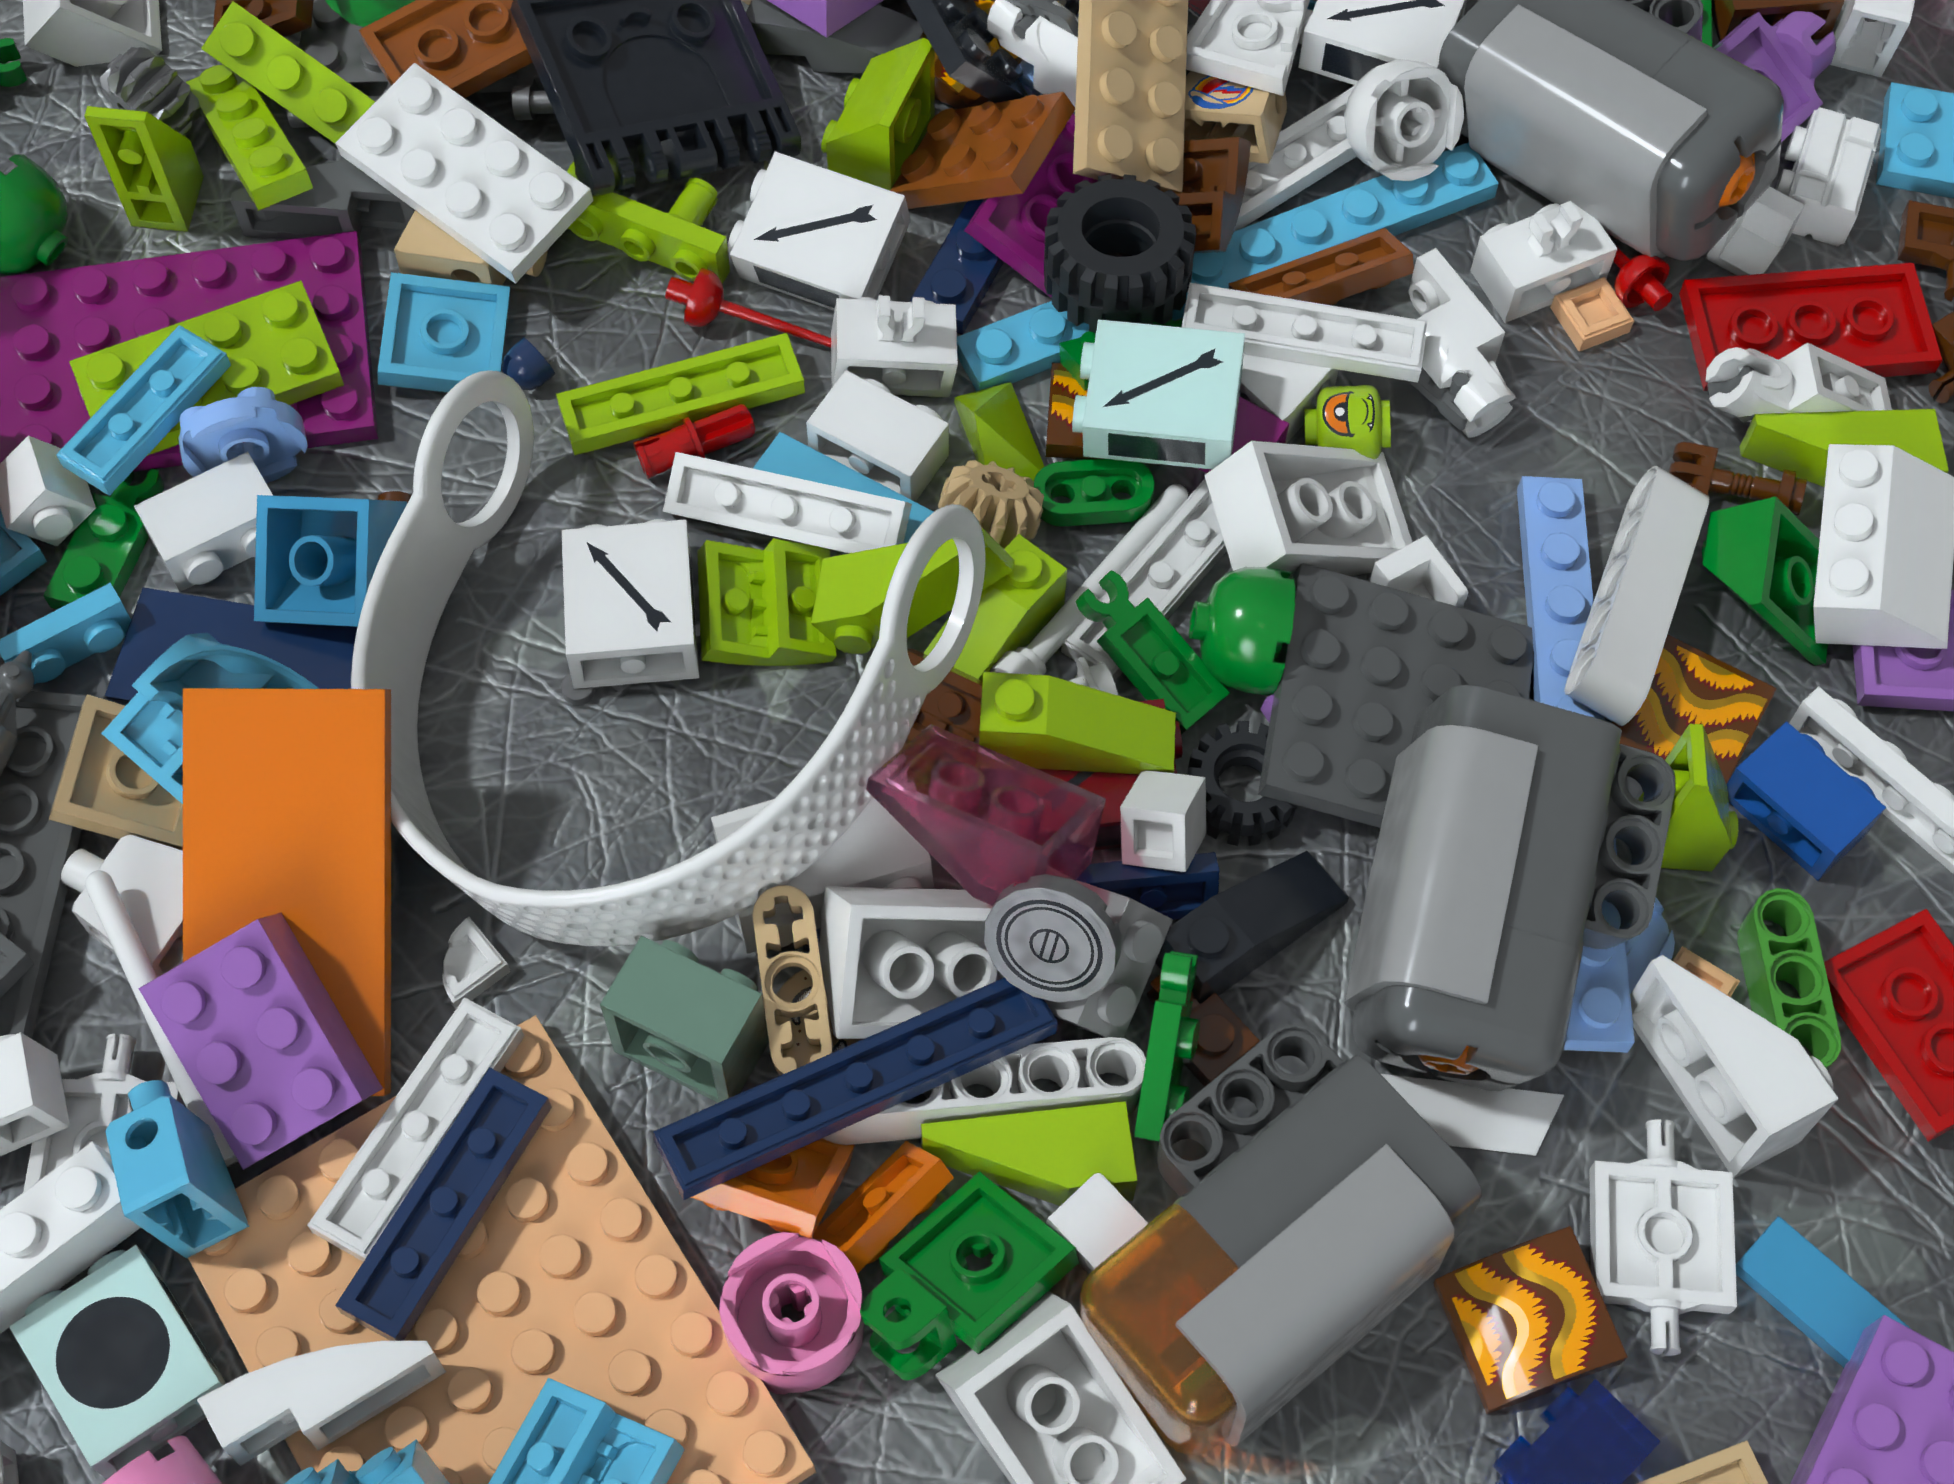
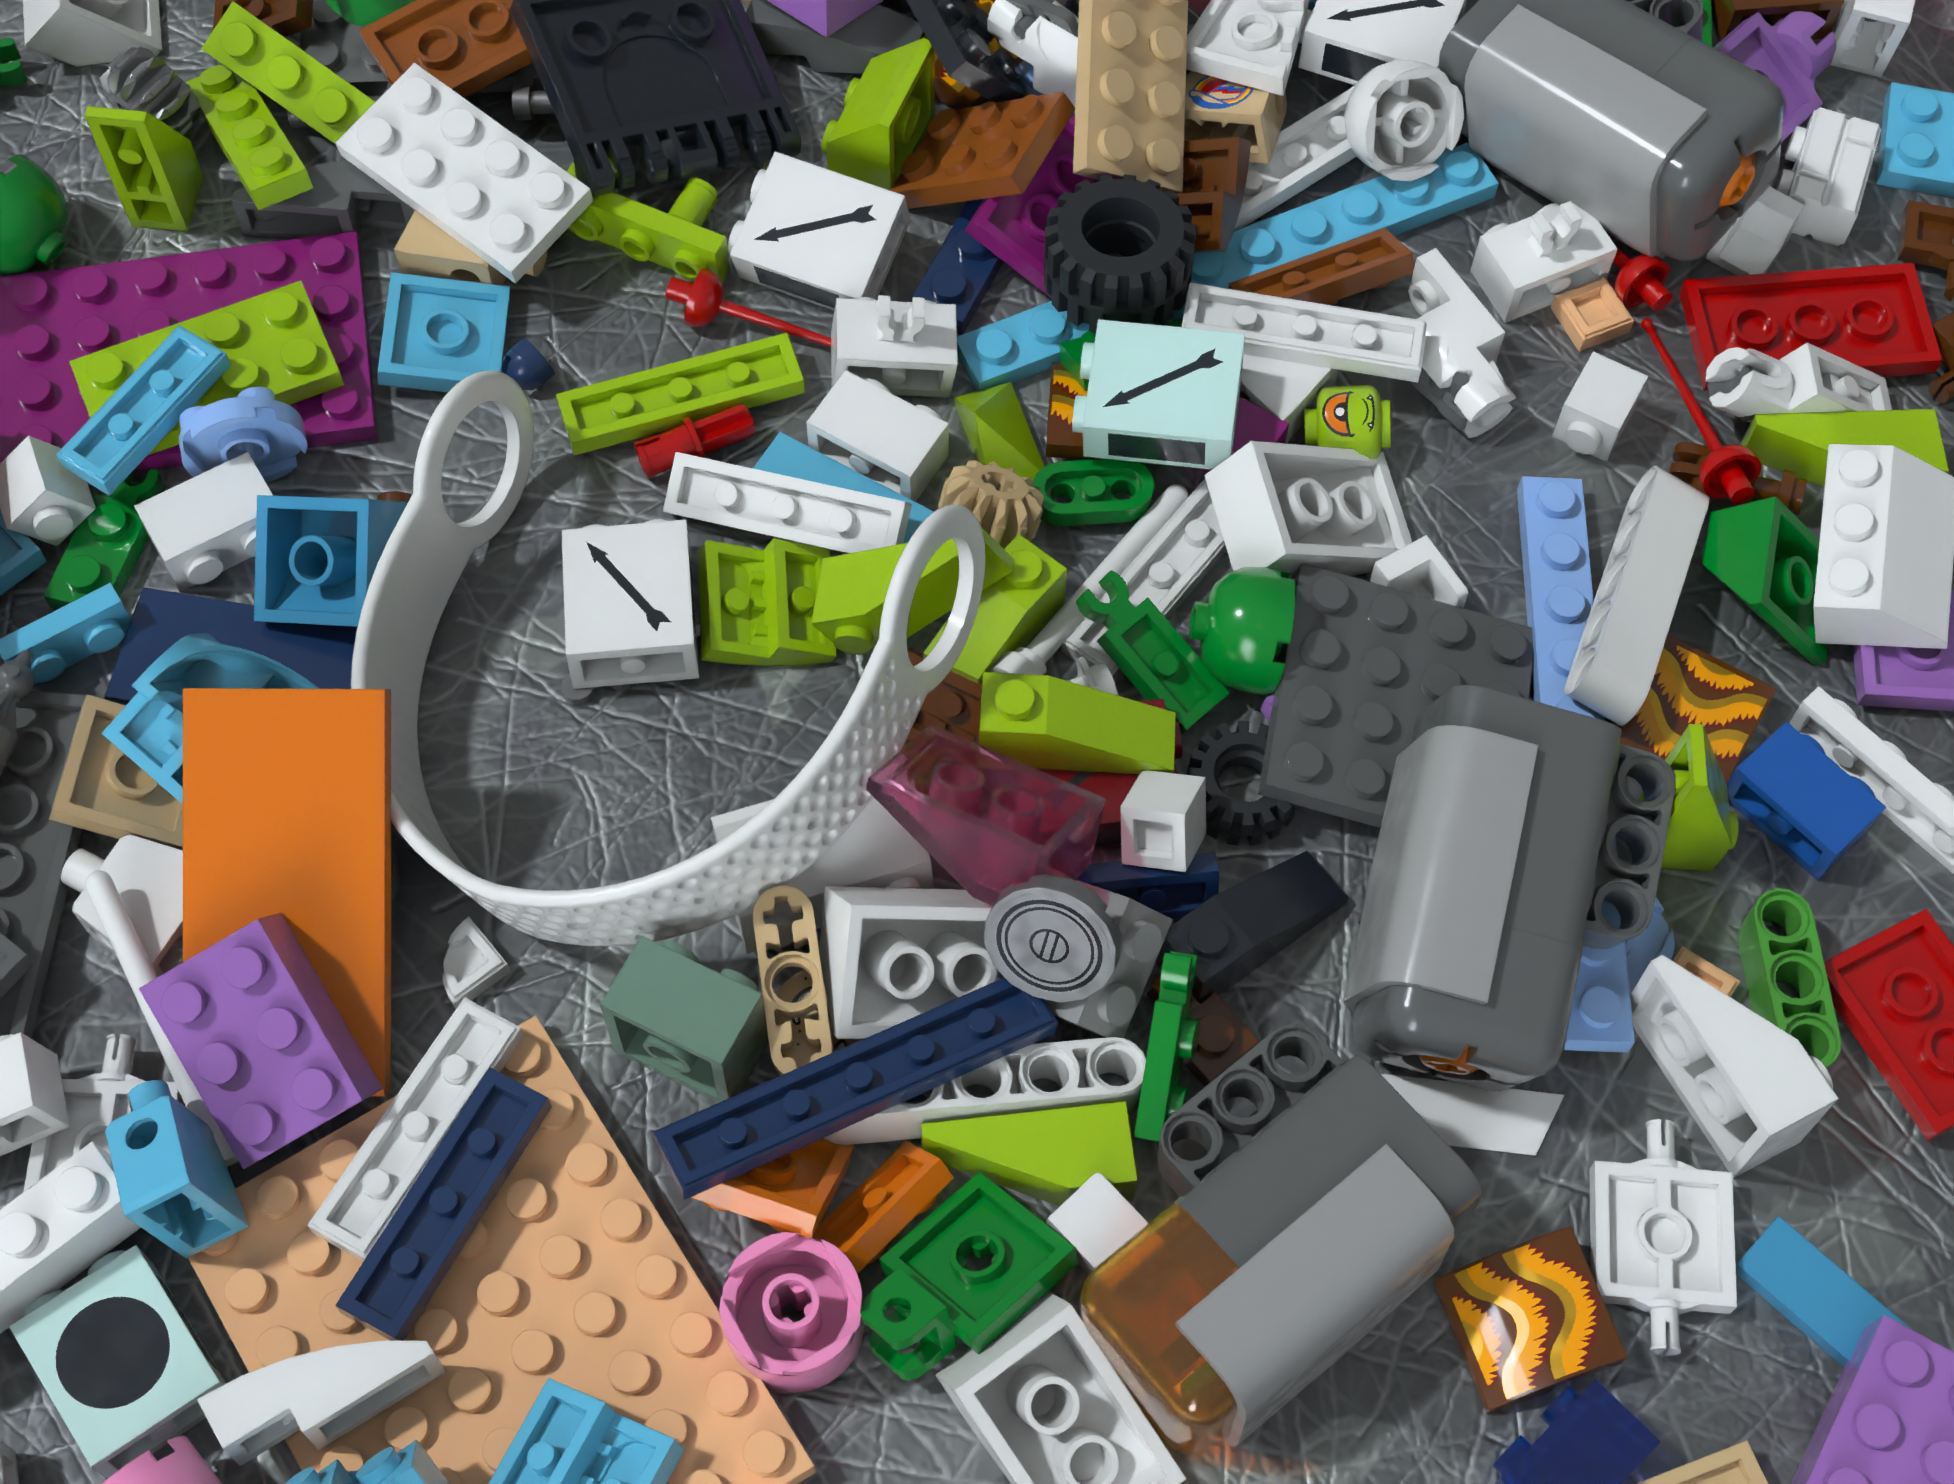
(1599, 406): none -> white brick
(1728, 468): none -> red sword

